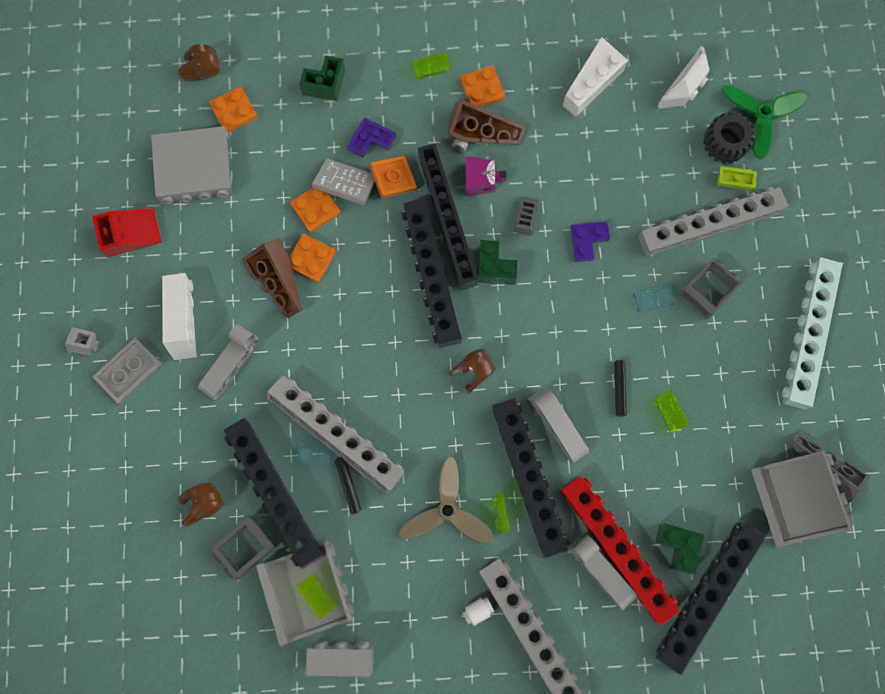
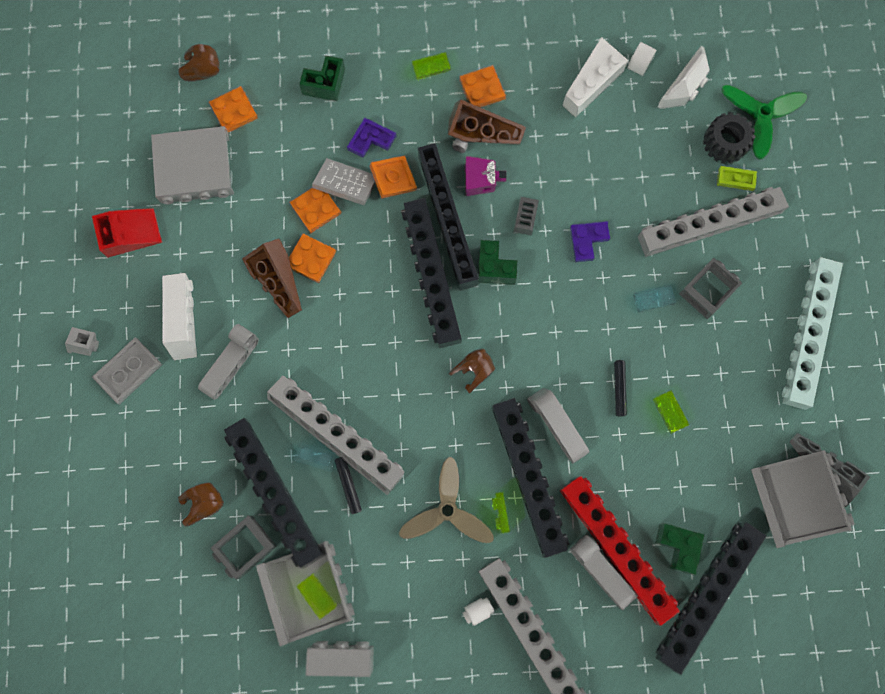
(641, 58): none -> white brick

